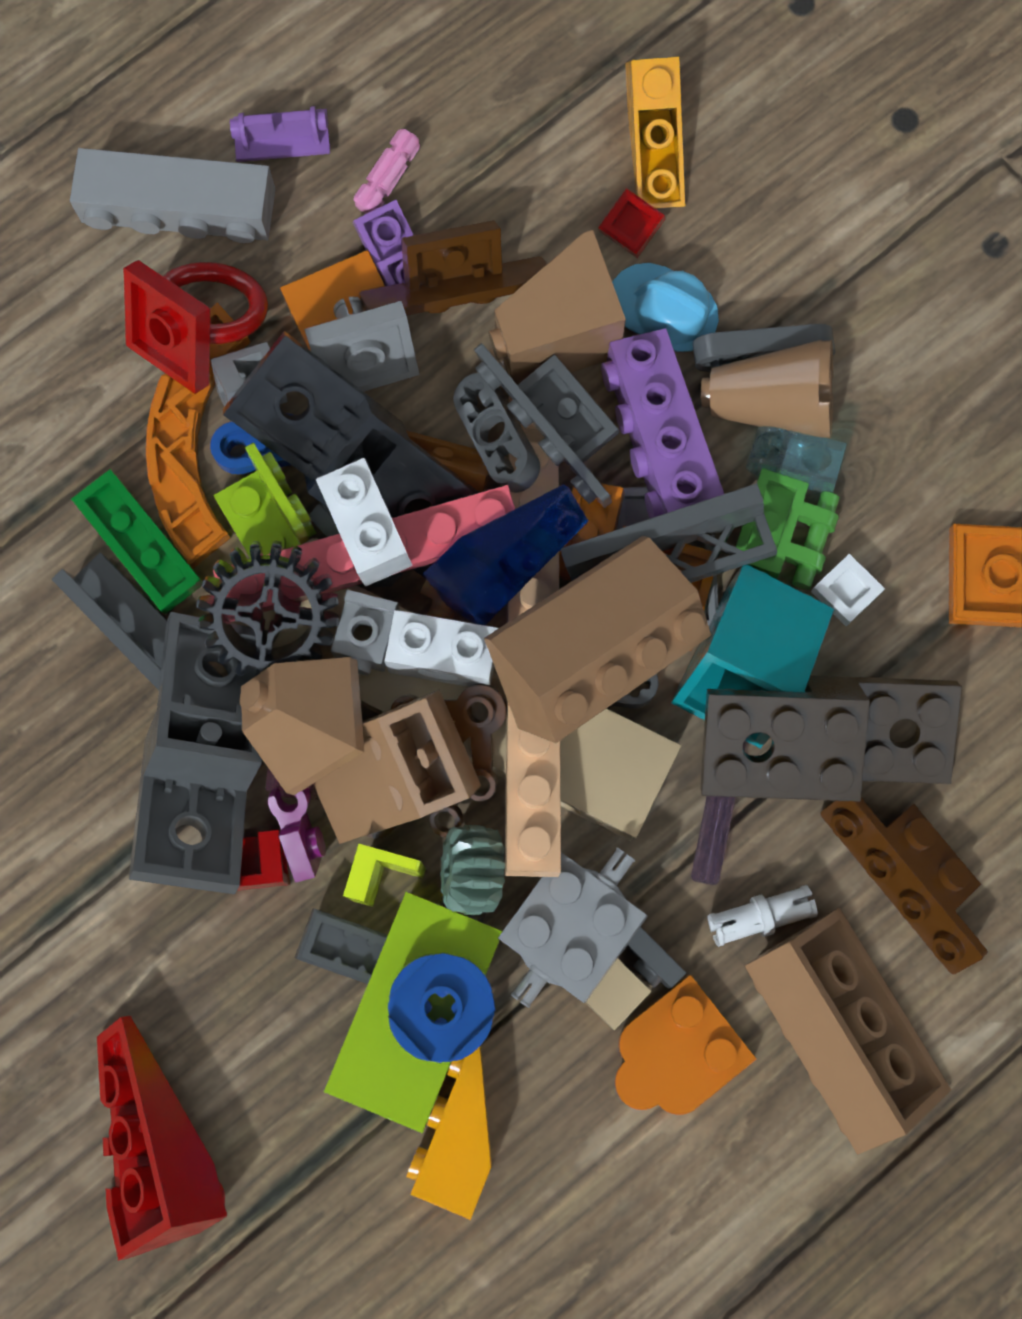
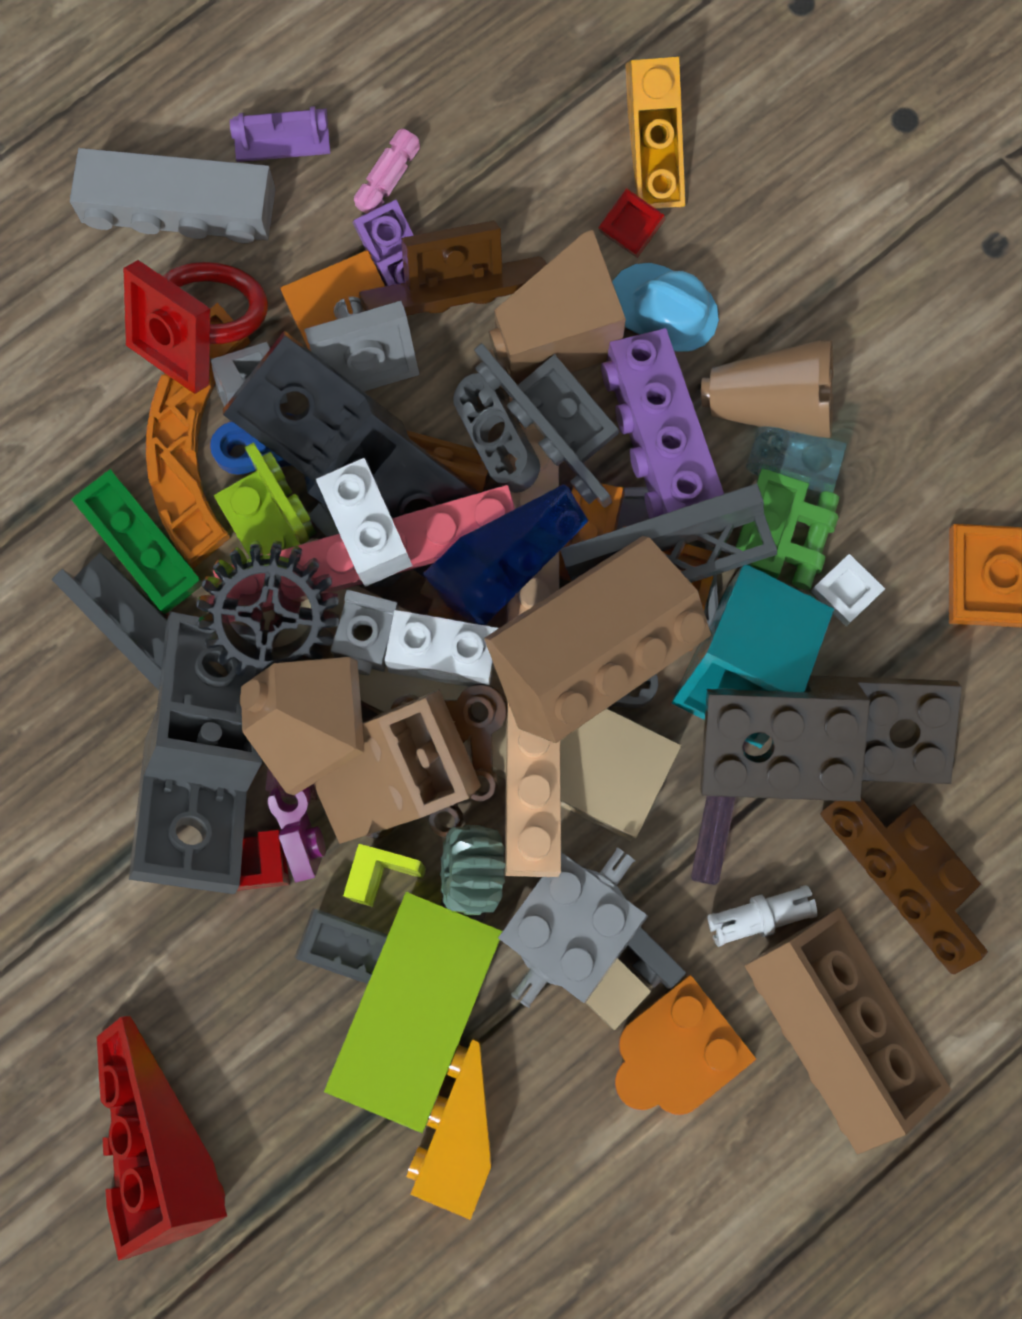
(410, 1007): blue plate -> none
(732, 346): dark grey beam -> none

